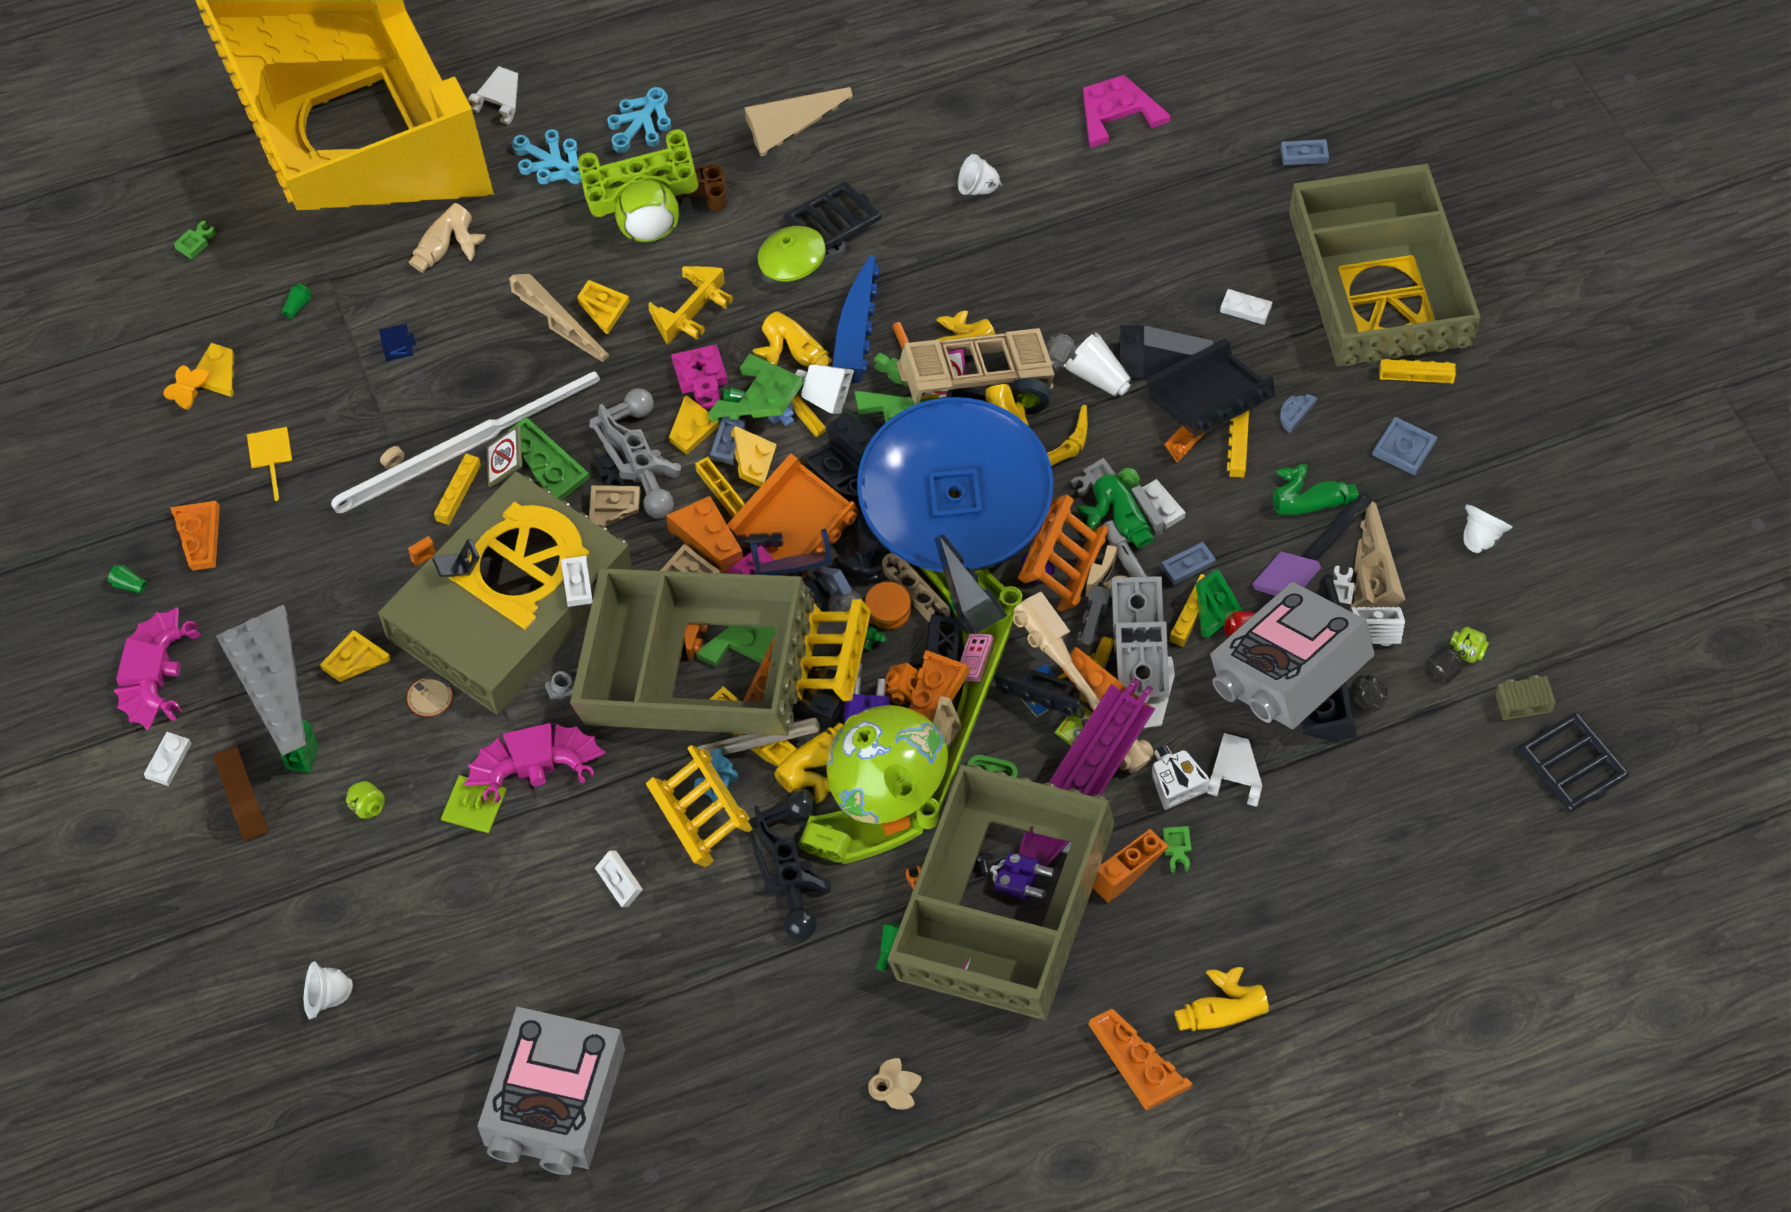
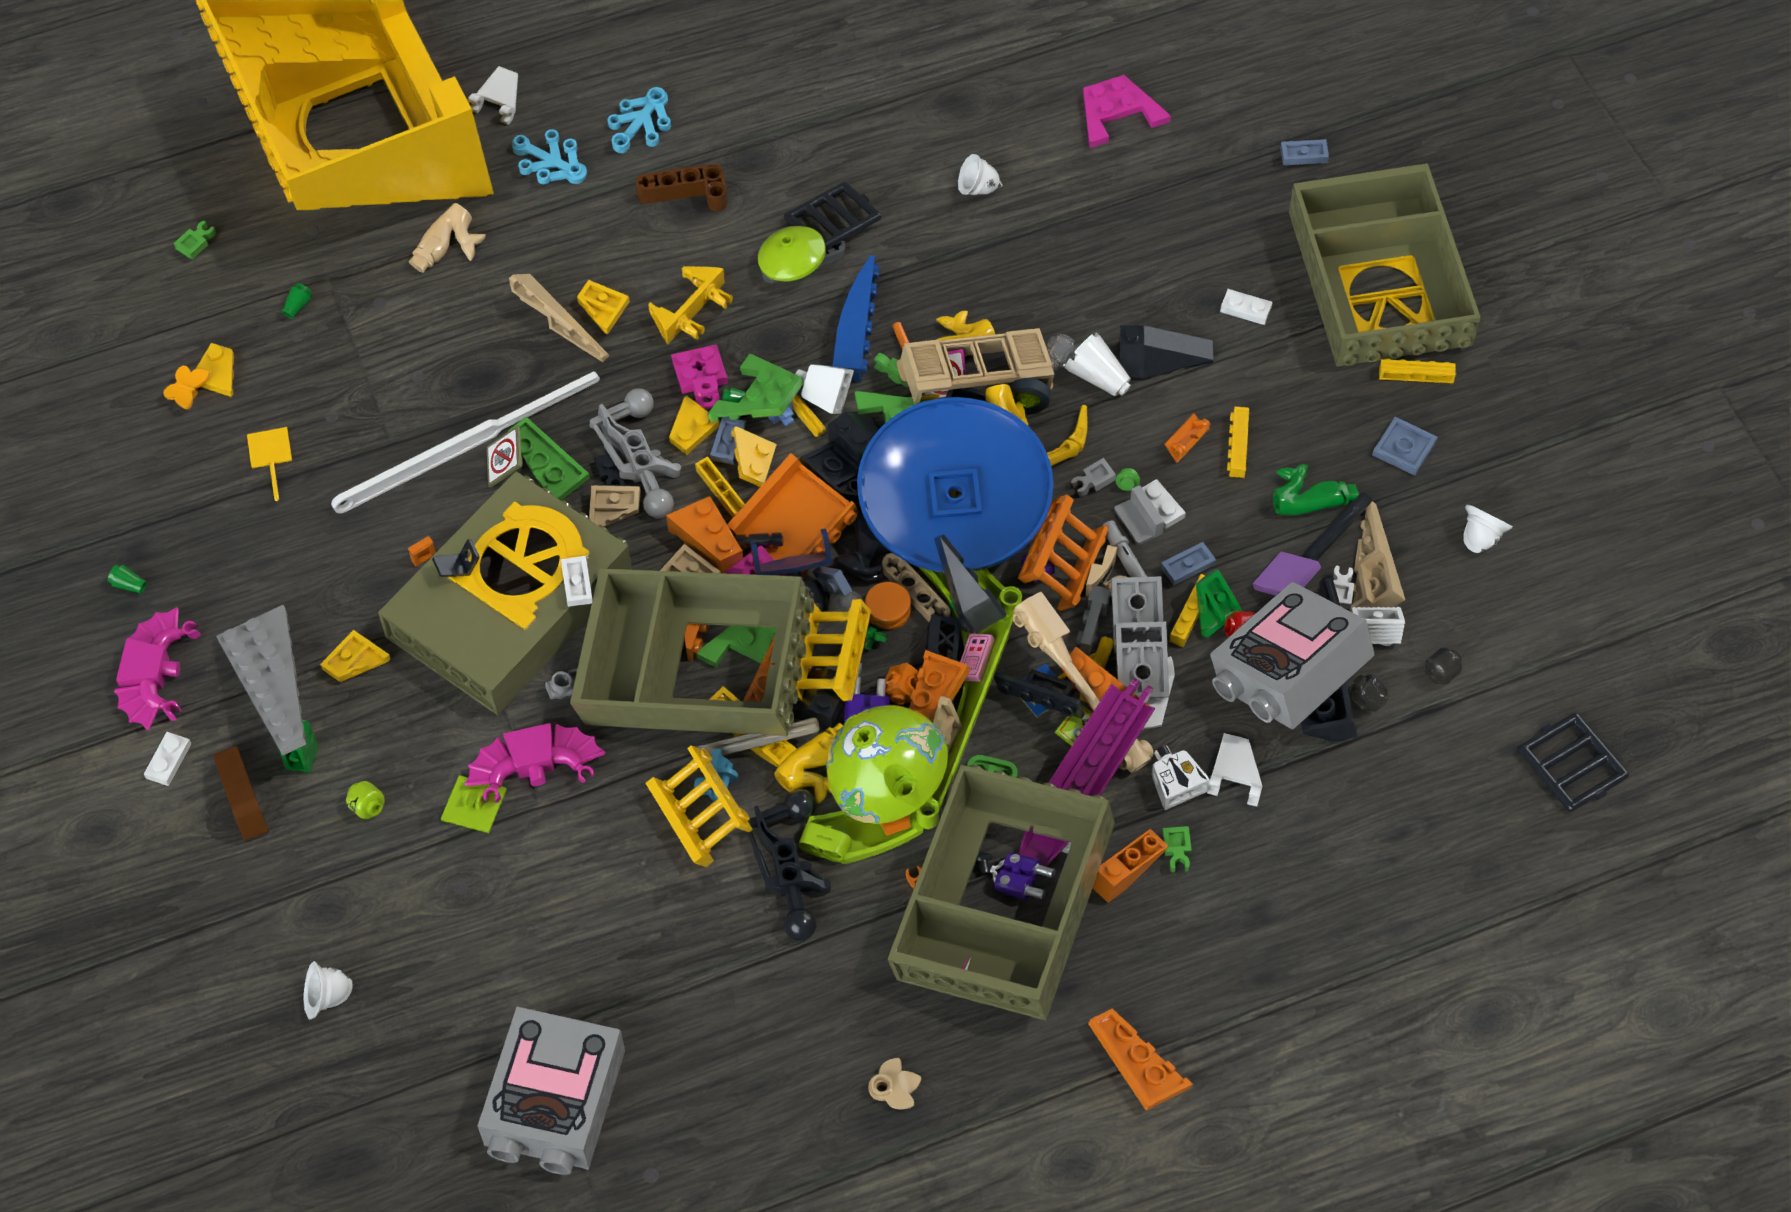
(198, 532): orange wing -> none
(392, 457): tan tile -> none
(397, 342): clear blue brick -> none
(429, 696): tan sticker -> none
(457, 489): yellow piece -> none
(618, 878): white plate -> none
(641, 188): lime beam -> none
(780, 119): tan wedge -> none
(801, 344): yellow piece -> none
(888, 937): green cone -> none
(1127, 513): green piece -> none
(1208, 388): black panel -> none
(1221, 1012): yellow piece -> none
(1295, 410): sand blue tile -> none
(1469, 644): lime head -> none
(1525, 697): olive brick -> none

